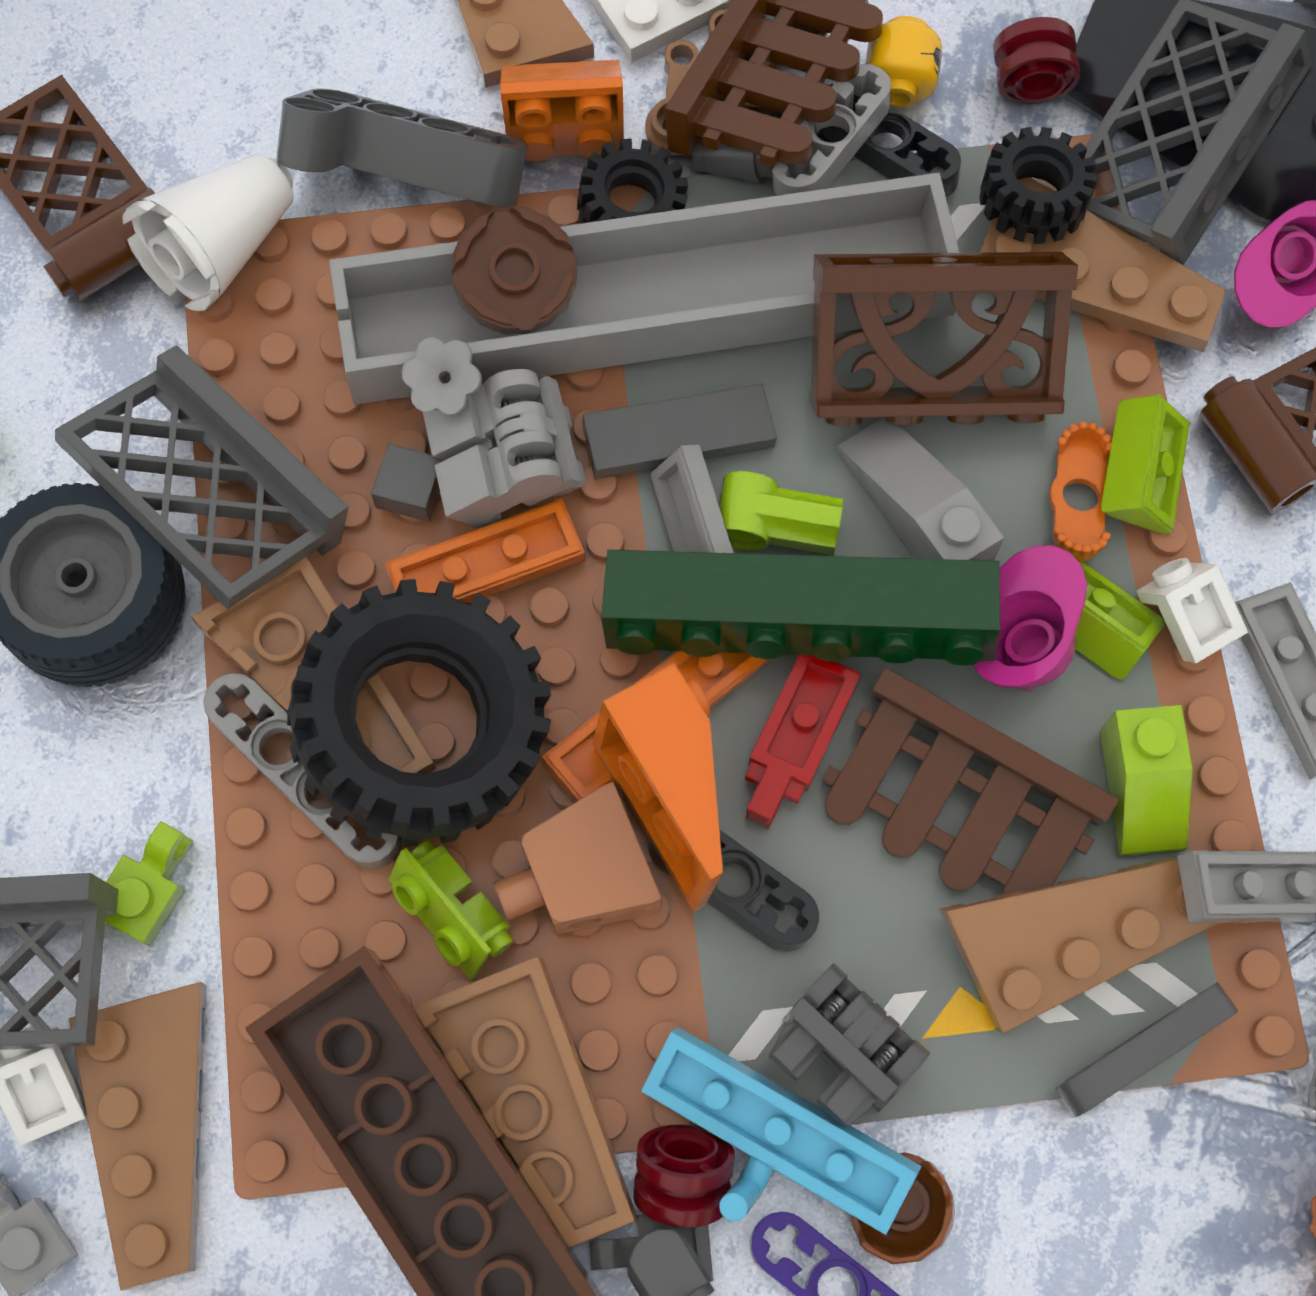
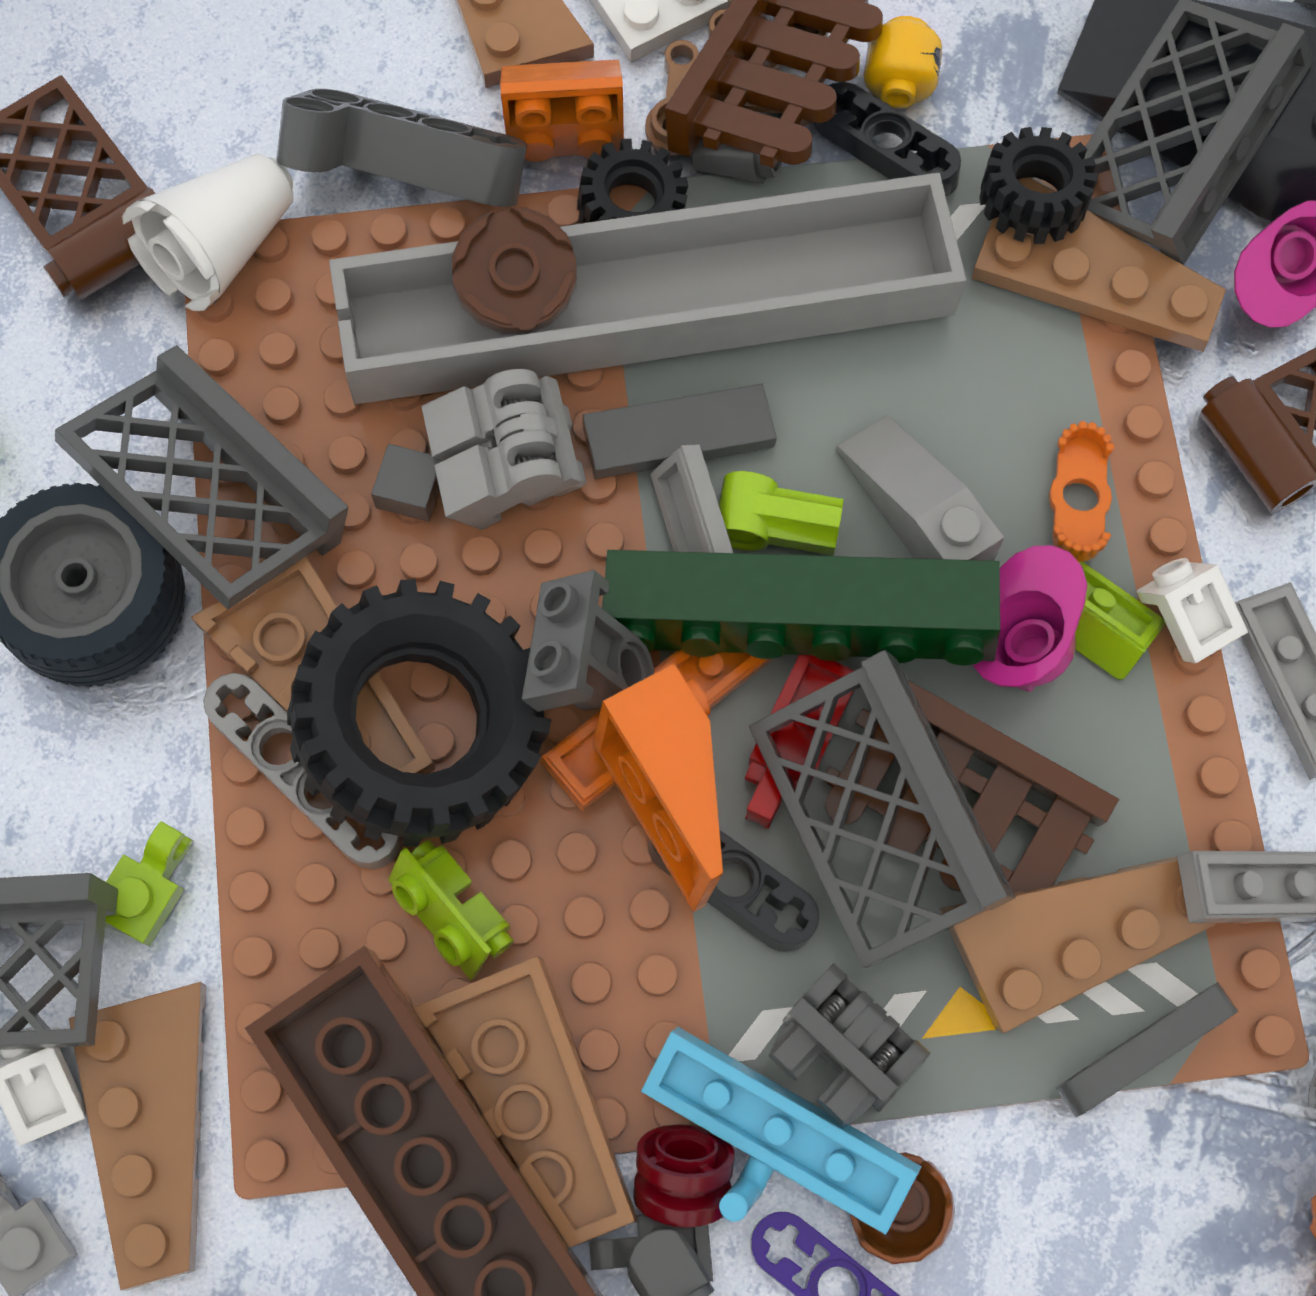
(428, 372): light grey plant -> none
(495, 555): orange tile -> none
(579, 648): none -> dark grey pin
(583, 868): nougat torso -> none
(830, 158): light grey beam -> none
(877, 277): reddish brown fence -> none
(932, 783): none -> dark grey fence
(1036, 60): dark red wheel -> none
(1146, 463): lime slope -> none
(1151, 776): lime slope -> none

